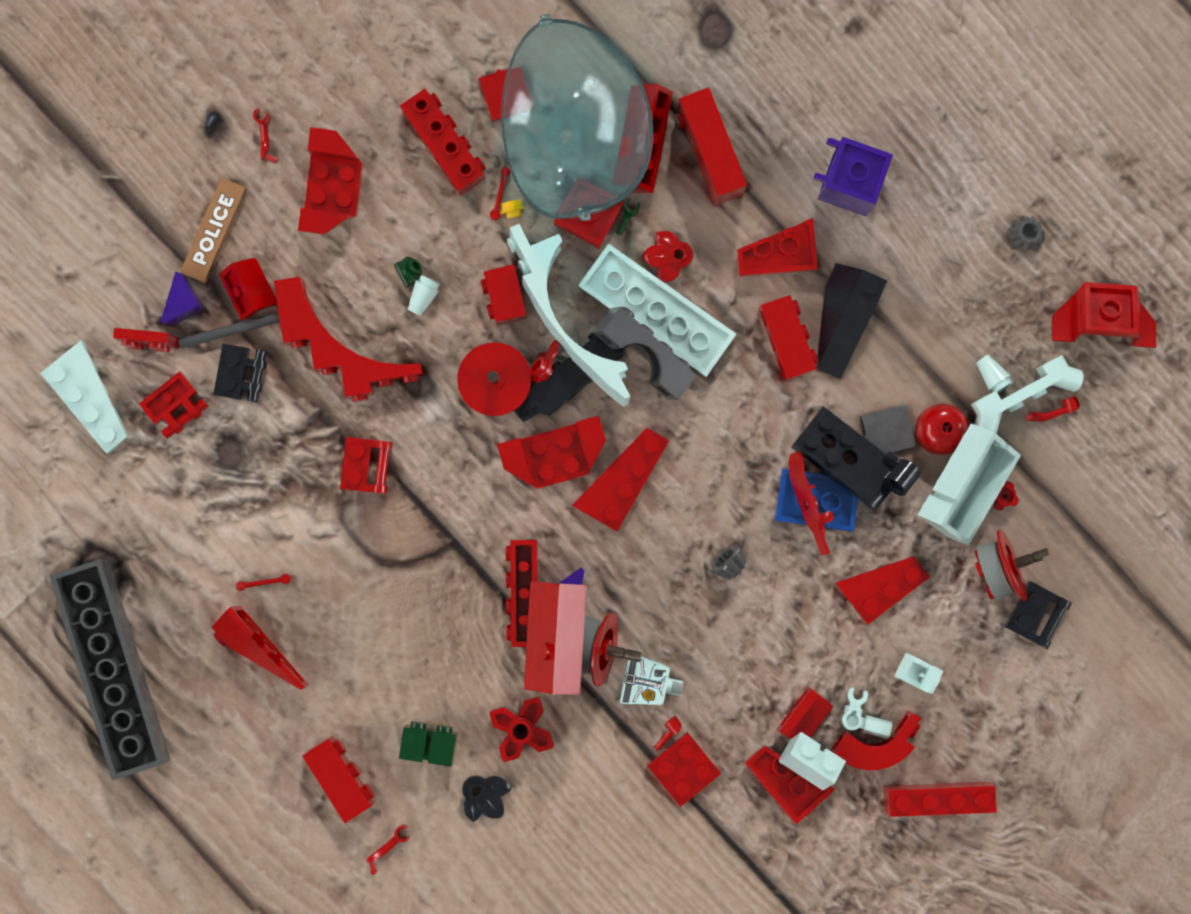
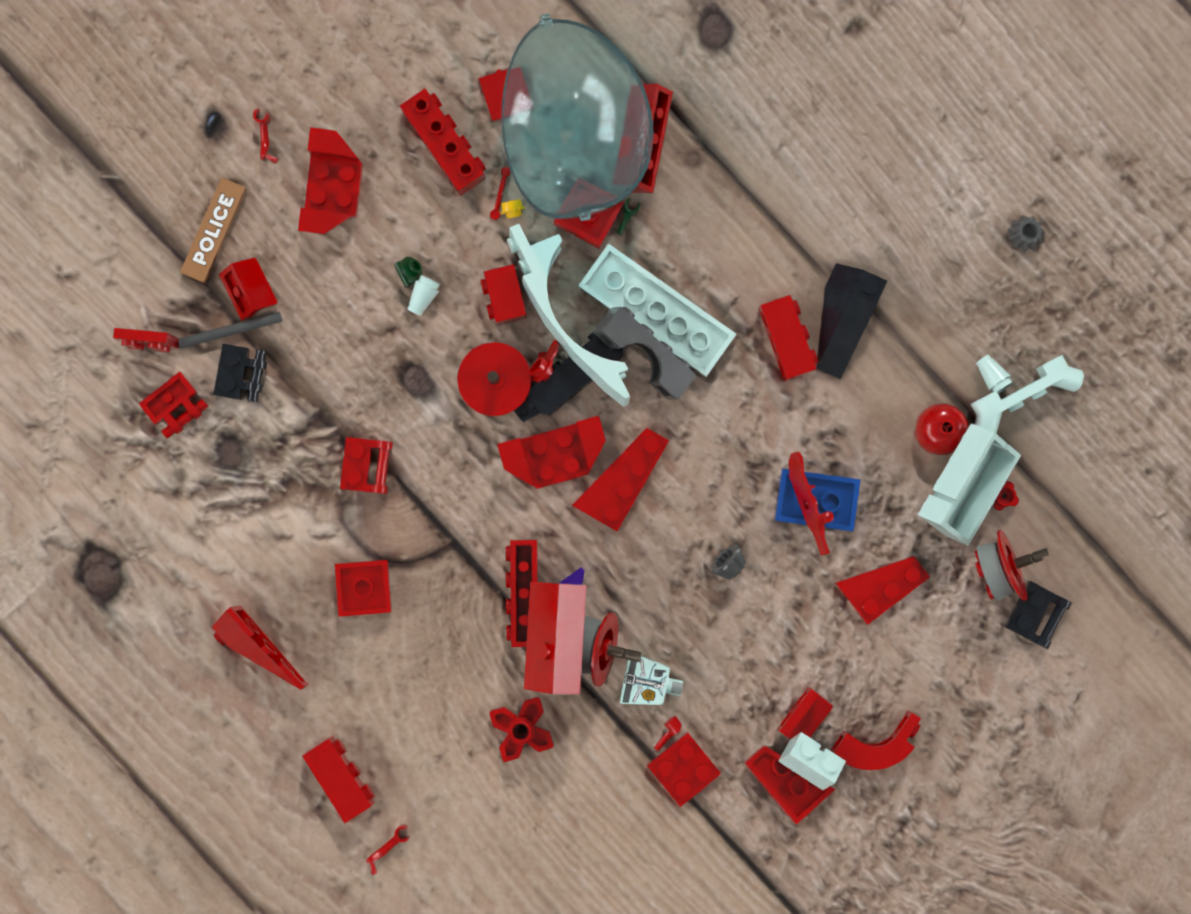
(81, 389): light aqua wing -> none
(110, 668): dark grey brick -> none
(181, 301): dark purple slope -> none
(241, 586): red hinge -> none
(358, 372): red arch -> none
(363, 588): none -> red plate
(428, 744): dark green piece -> none
(487, 800): black plate -> none
(664, 256): red plate -> none
(711, 146): red brick -> none
(781, 253): red wing -> none
(852, 719): light aqua bar -> none
(853, 176): dark purple container -> none
(872, 474): black hinge -> none
(889, 429): flat silver piece -> none
(919, 673): light aqua bracket -> none
(940, 799): red brick -> none
(1070, 405): red piece -> none
(1106, 312): red piece -> none

